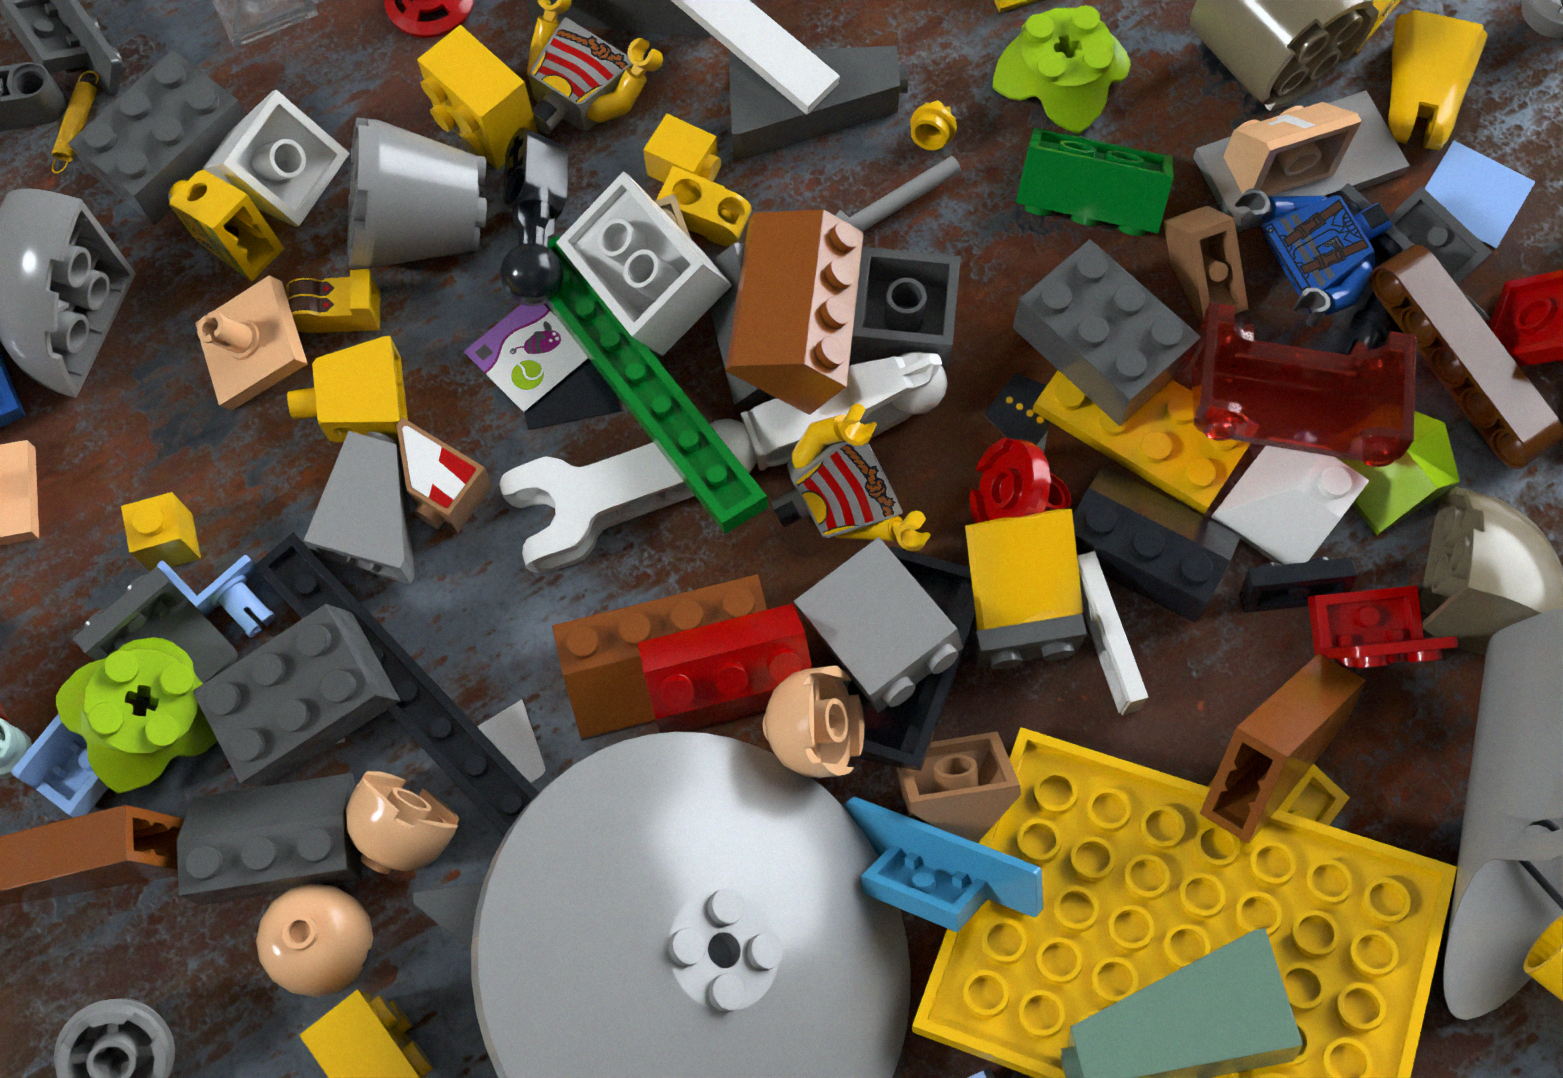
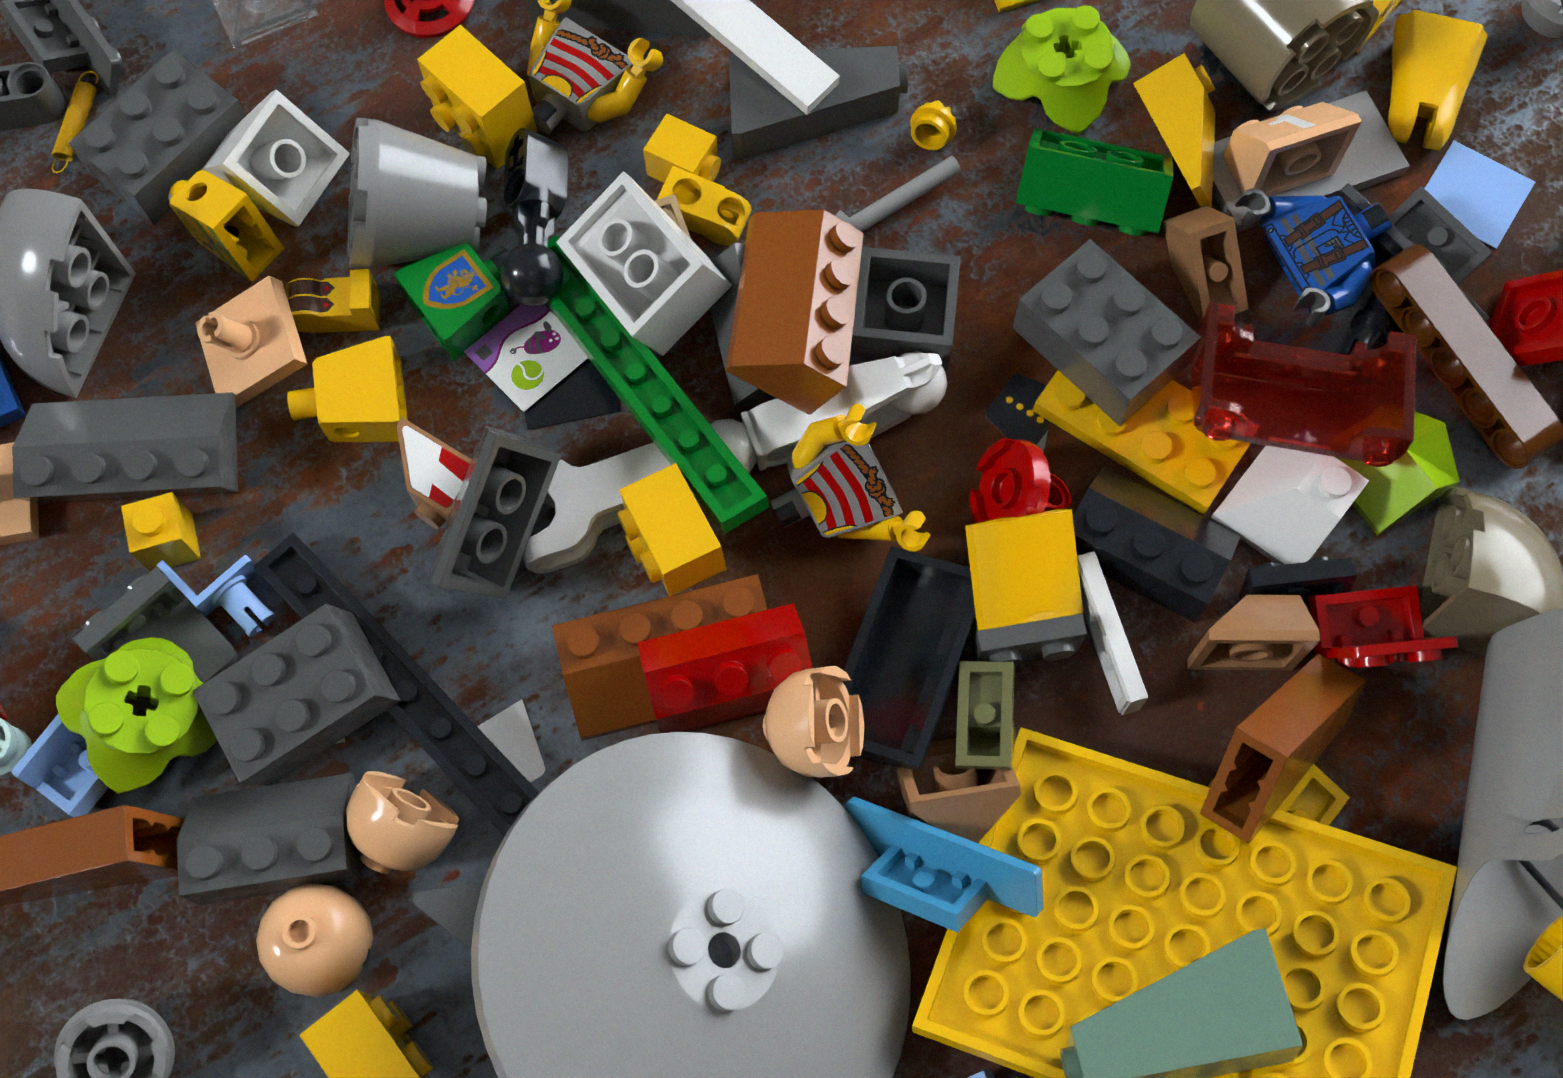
(127, 449): none -> dark grey slope
(365, 510): light grey slope -> none
(456, 295): none -> green torso
(494, 514): none -> dark grey slope
(669, 531): none -> yellow brick
(880, 625): light grey brick -> none
(985, 715): none -> olive slope
(1185, 119): none -> yellow slope
(1258, 635): none -> medium nougat slope

